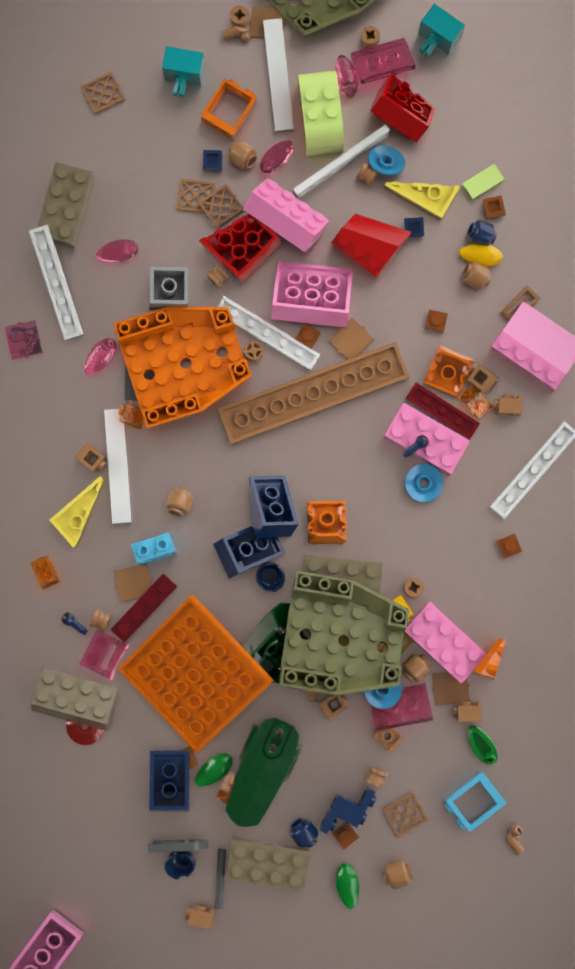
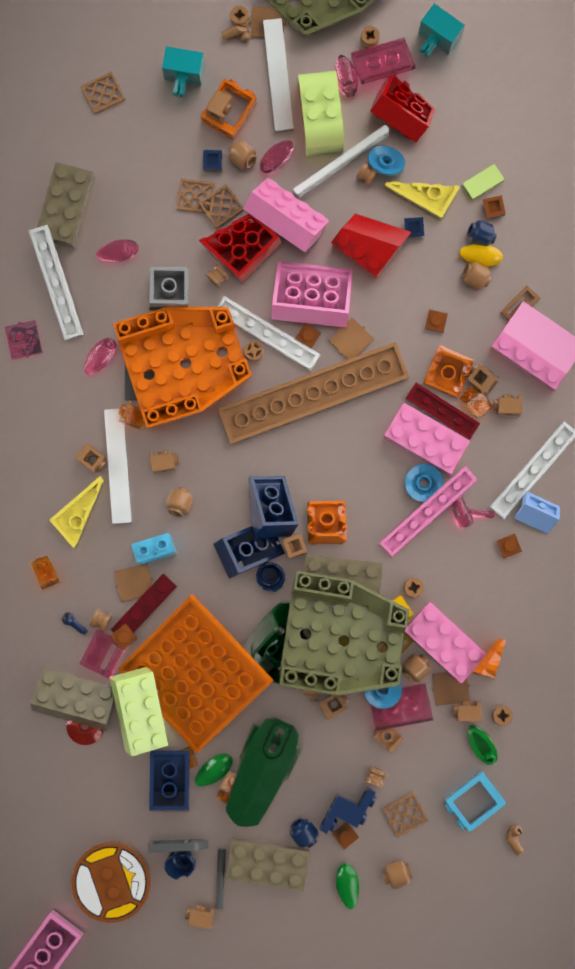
(111, 882): none -> piece
(124, 637): none -> dark orange plate
(138, 711): none -> yellowish green brick
(163, 461): none -> medium nougat brick
(219, 106): none -> medium nougat brick
(295, 546): none -> medium nougat brick
(421, 442): dark blue piece -> none
(428, 511): none -> bright pink tile
(464, 514): none -> clear pink piece
(500, 713): none -> medium nougat wheel
(538, 512): none -> light blue panel

